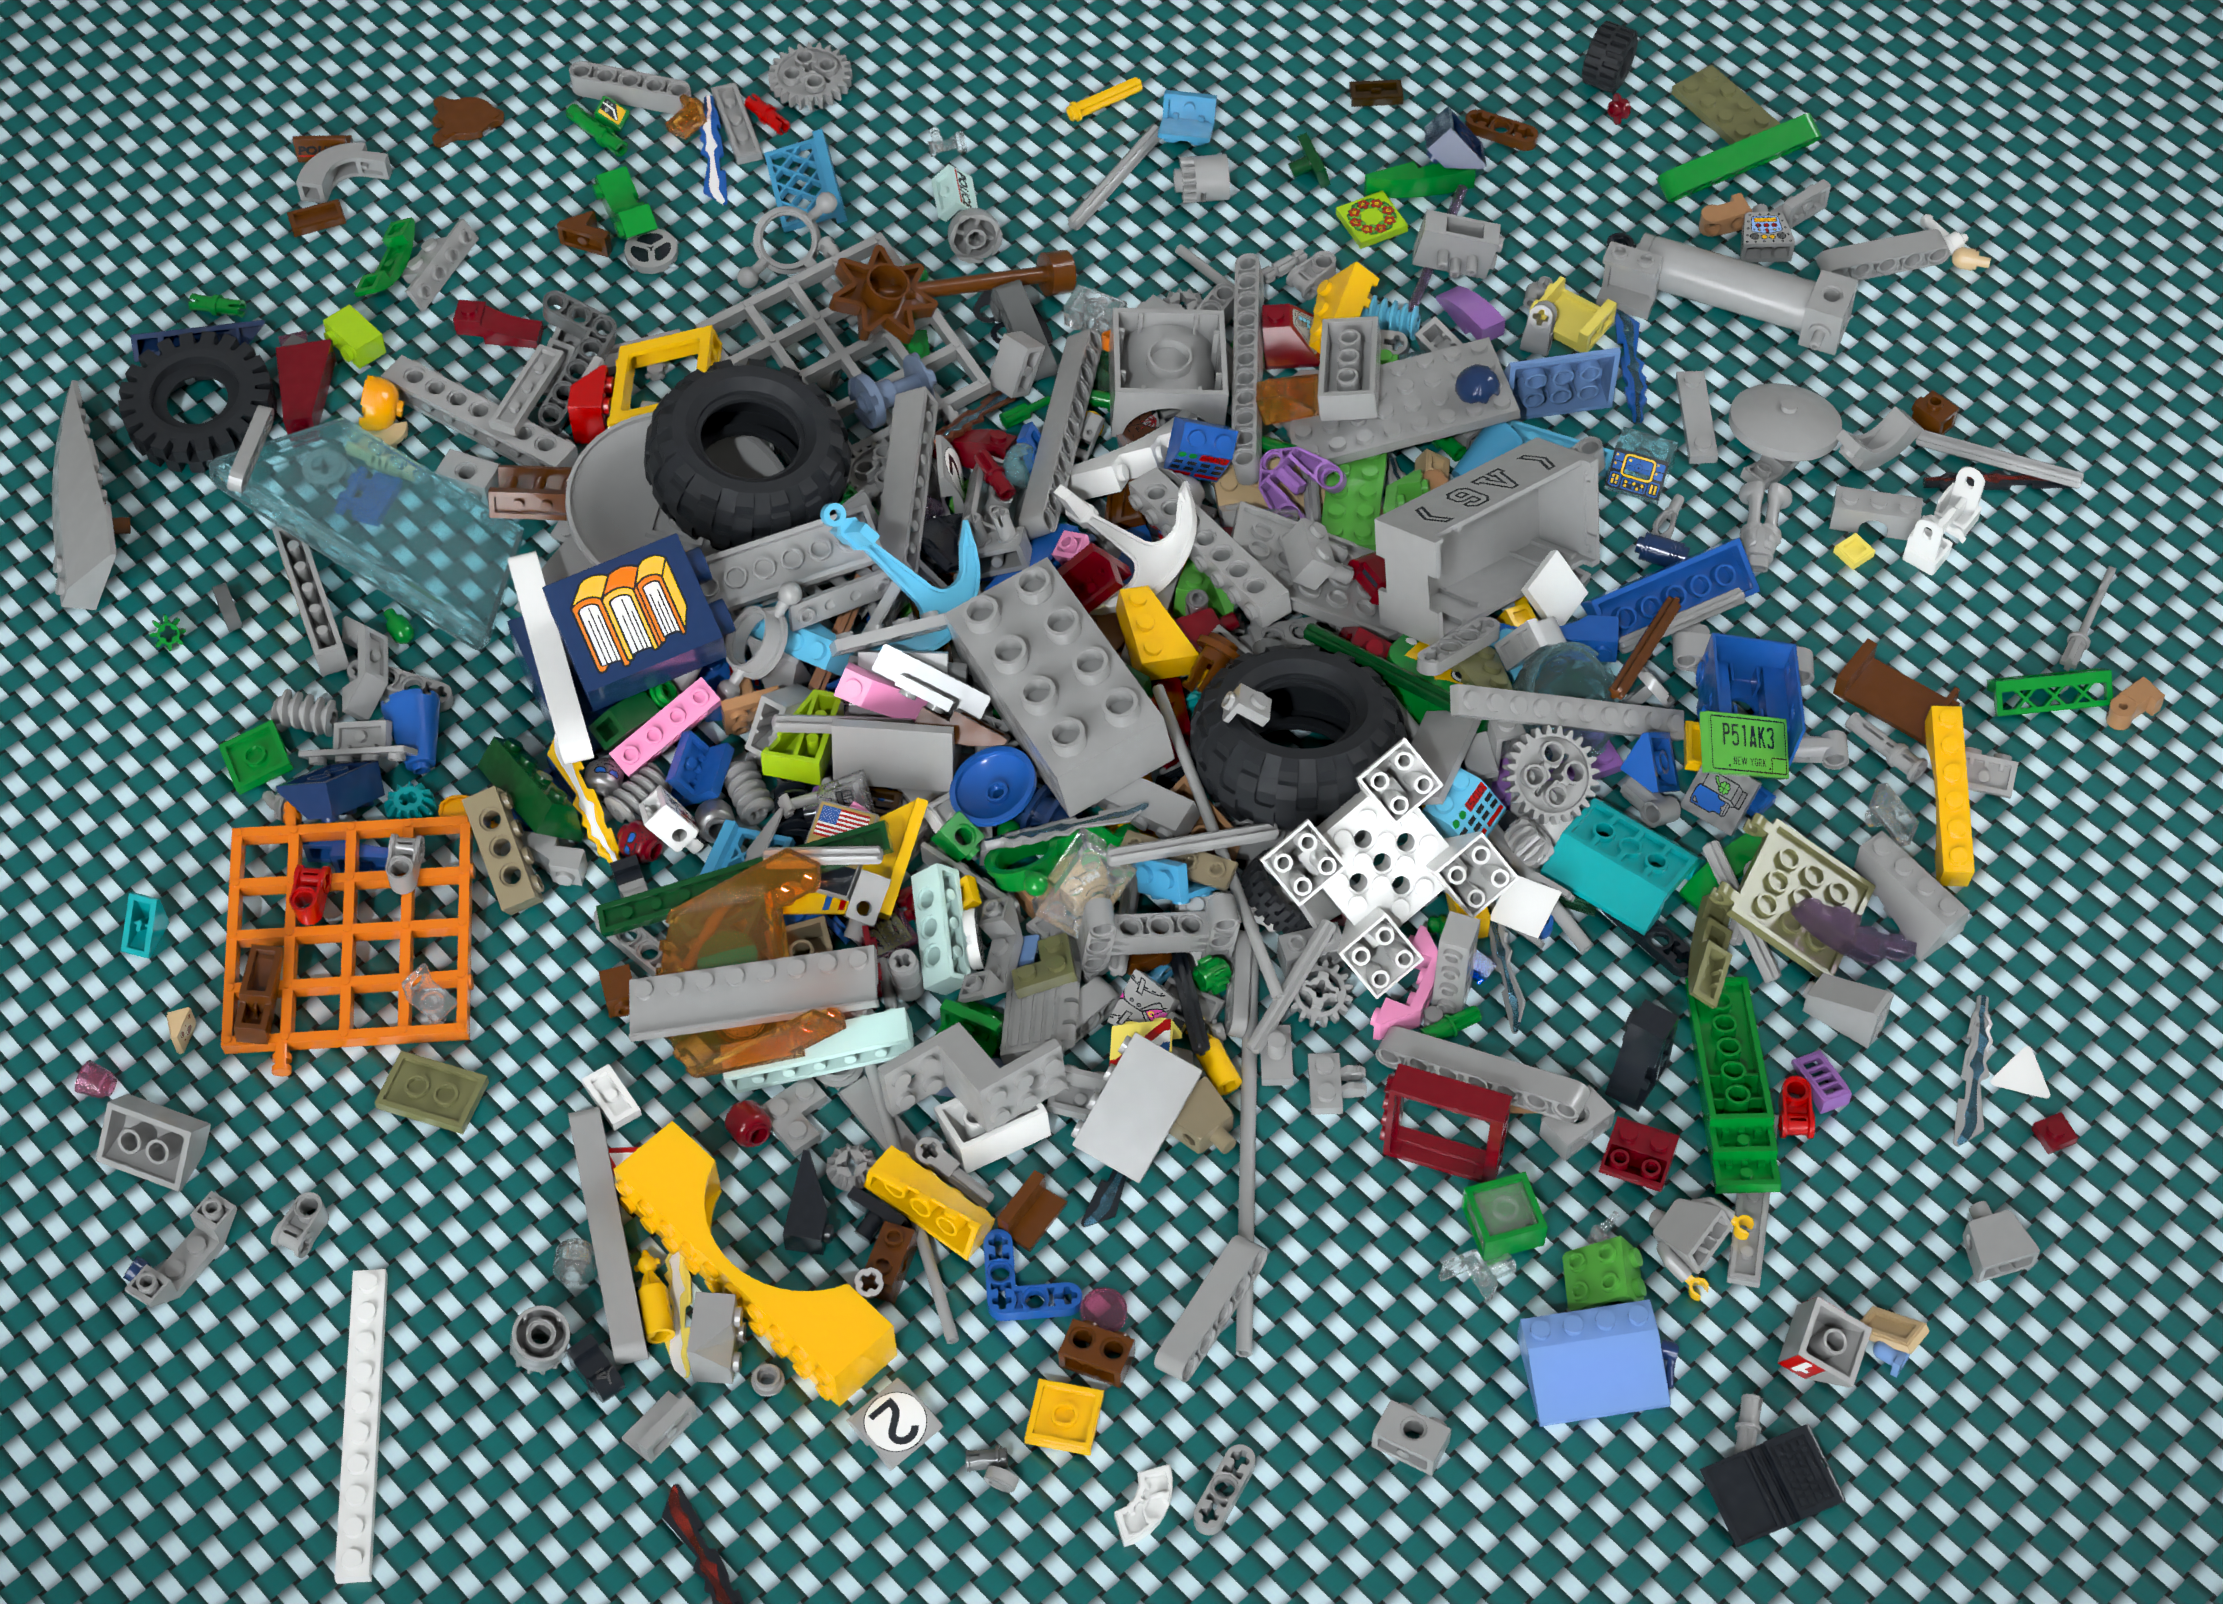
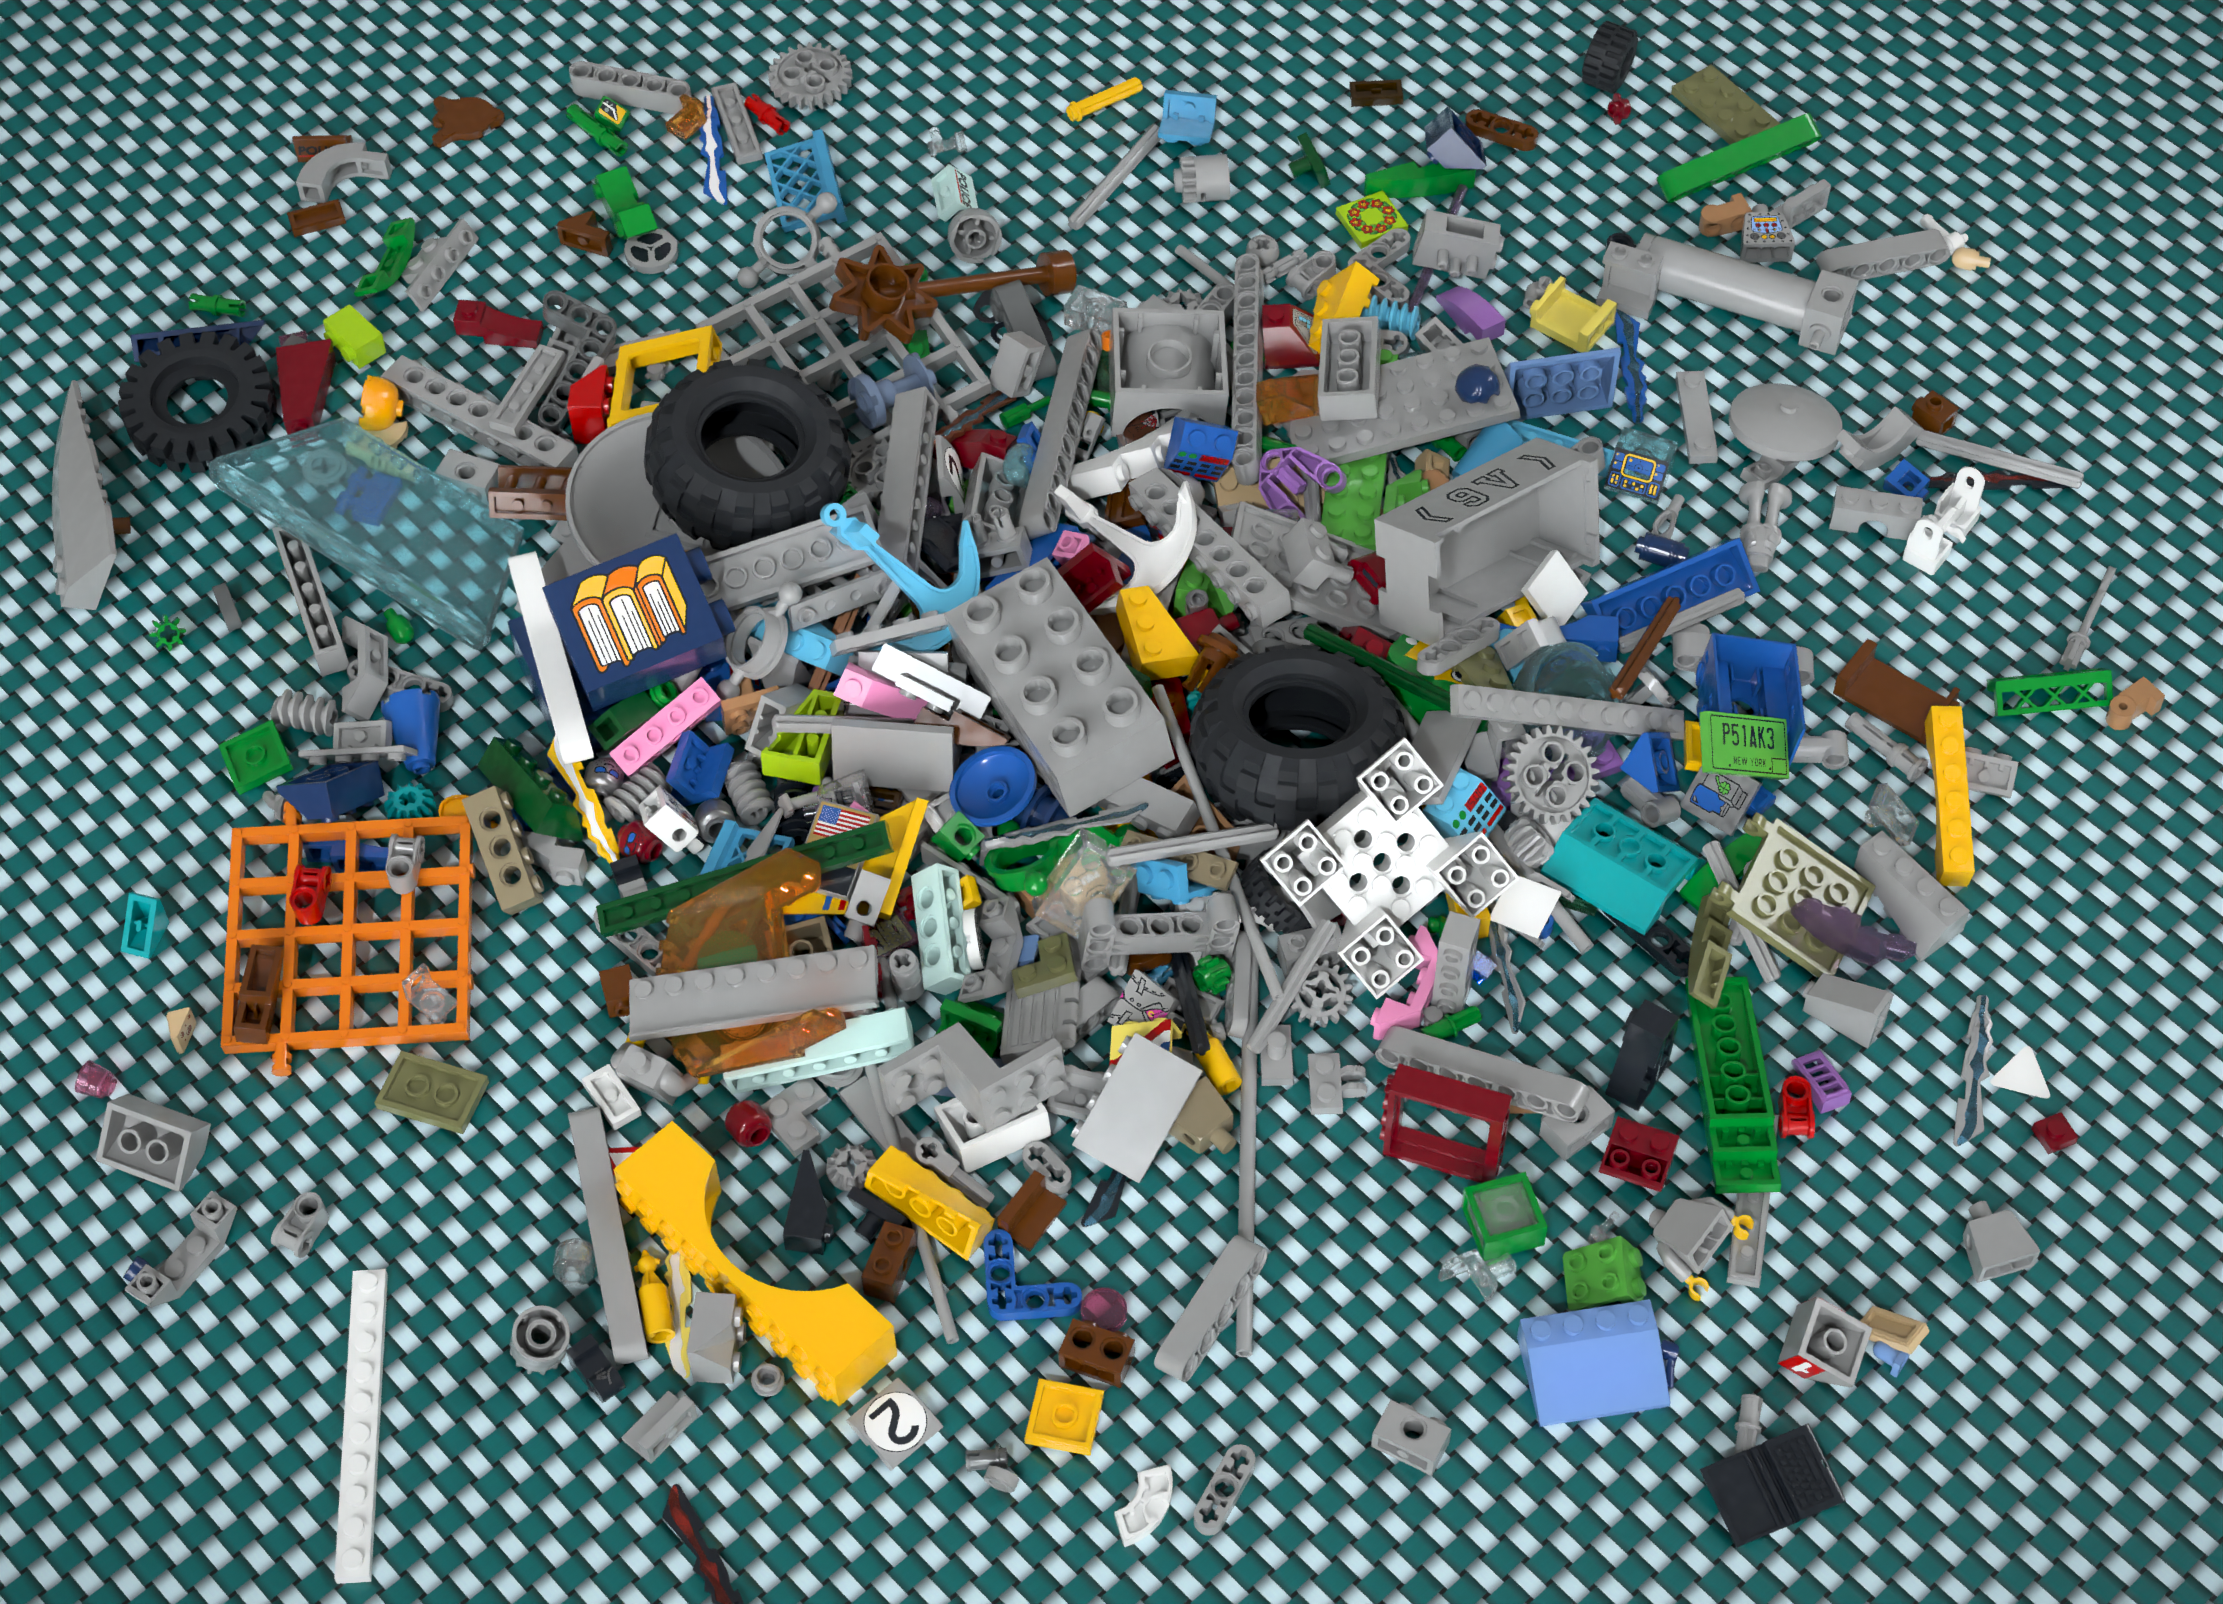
(250, 449): light grey beam -> none
(651, 1073): none -> light grey torso
(836, 854): light grey axle -> none
(857, 1284): light grey bush -> none
(994, 475): dark red axle -> none
(1051, 1162): none -> light grey beam
(1248, 703): light grey bracket -> none
(1265, 248): none -> light grey piece
(1377, 265): none -> light grey beam
(1538, 332): light grey piece -> none
(1854, 551): light yellow tile -> none
(1904, 475): none -> blue brick

